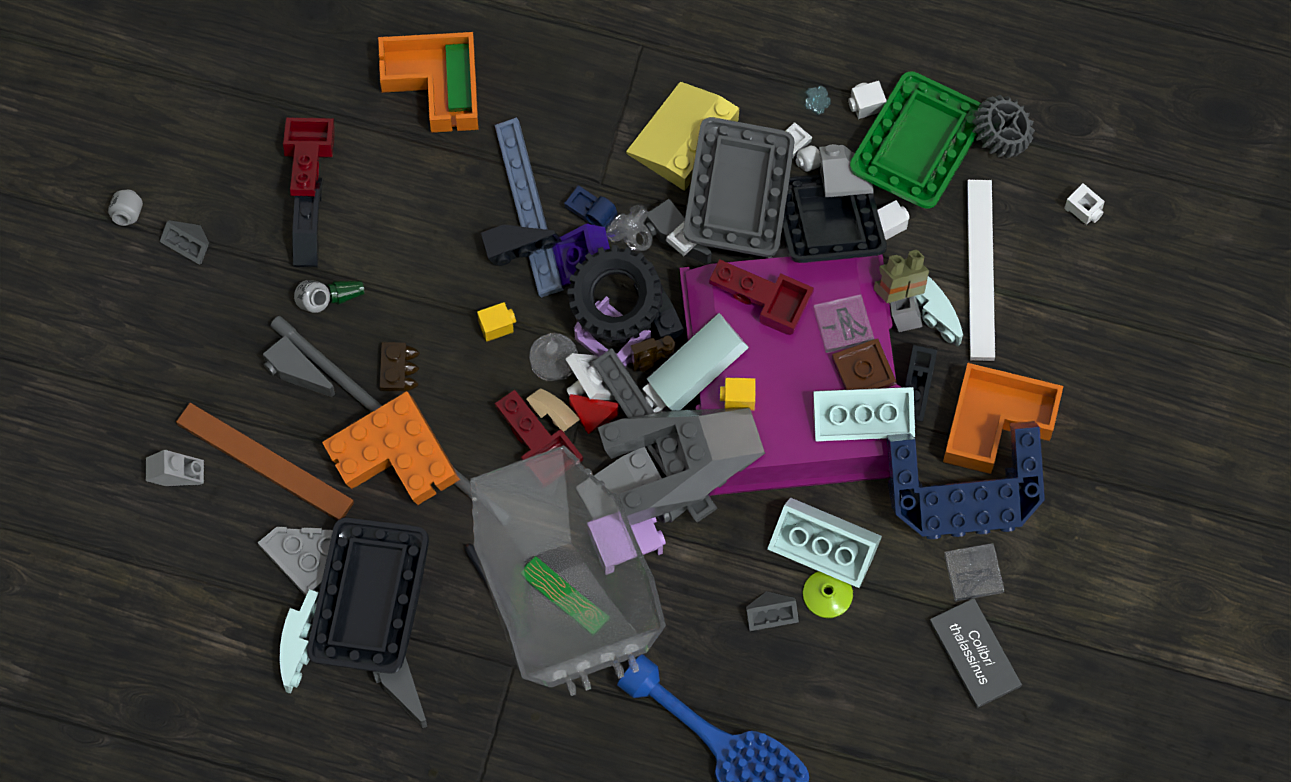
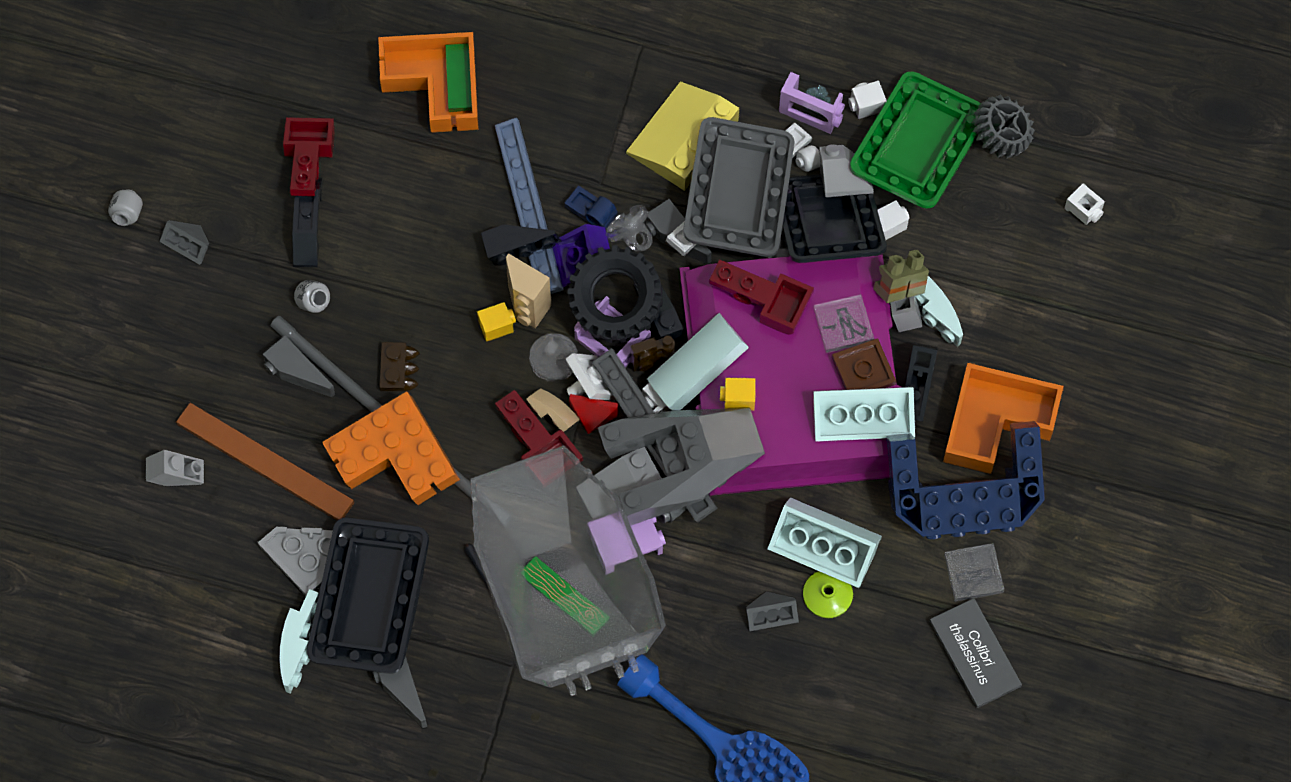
(345, 290): dark green cone -> none
(528, 291): none -> tan slope
(791, 94): none -> lavender panel
(980, 270): white tile -> none

